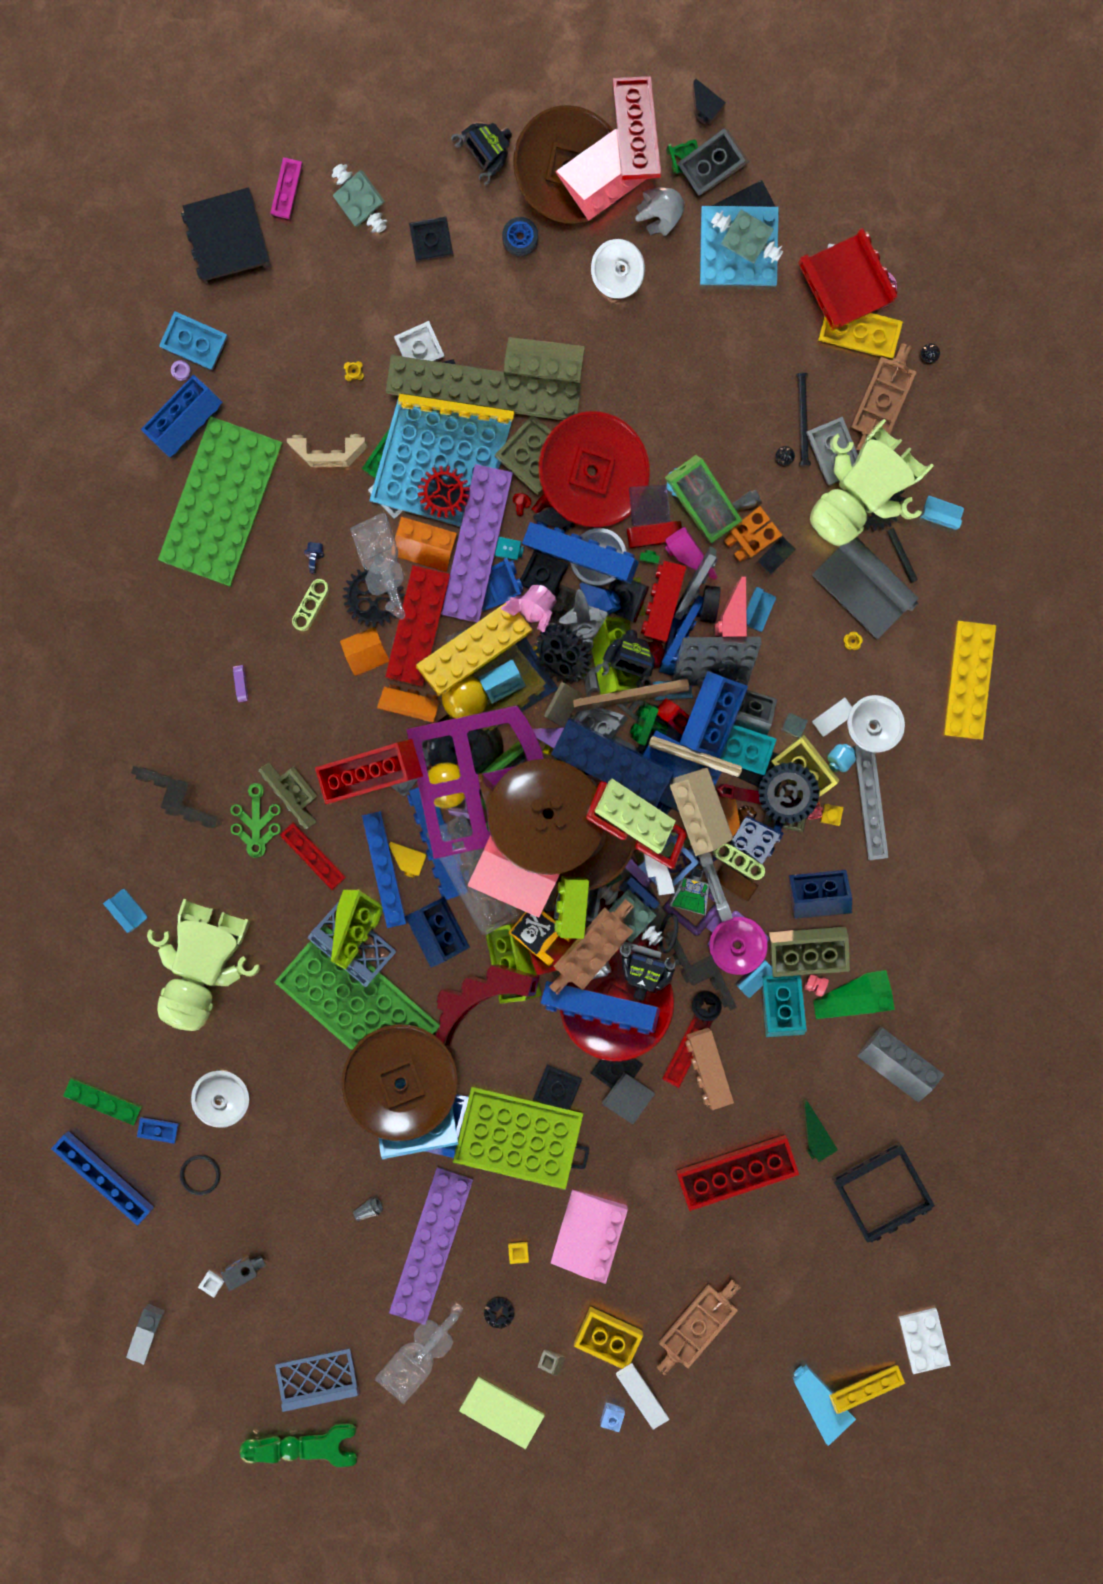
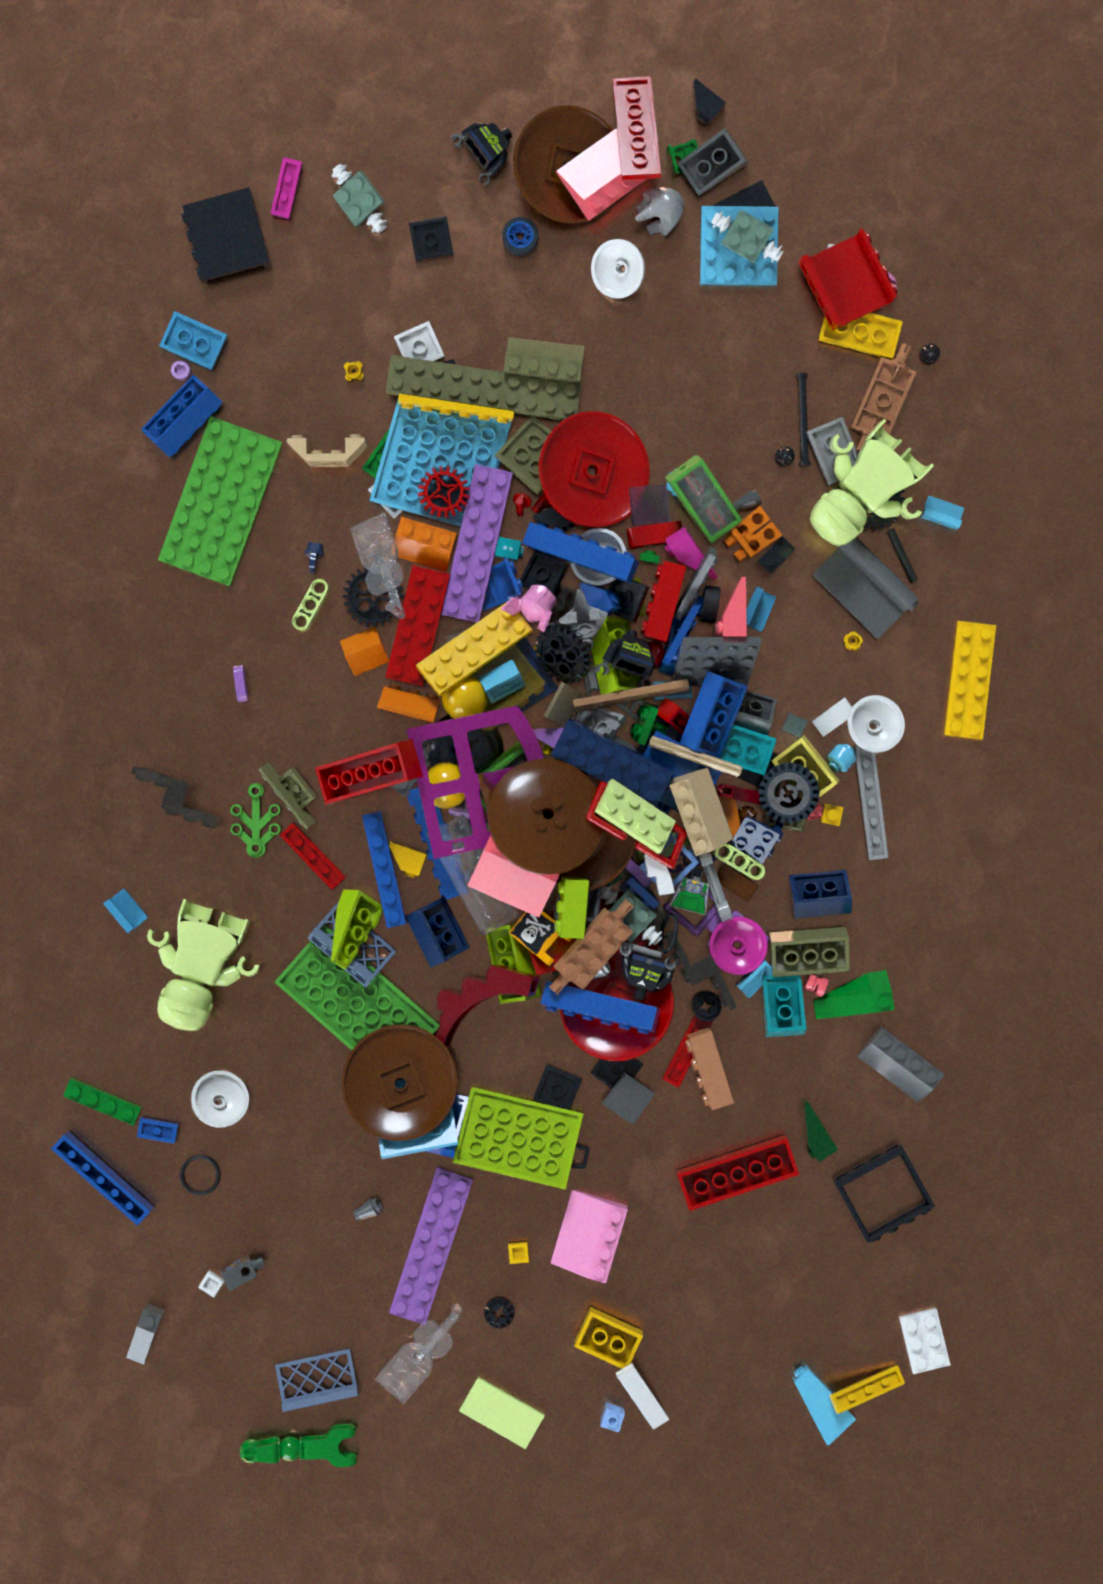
(551, 1362): dark tan slope -> none
(698, 1326): nougat plate -> none

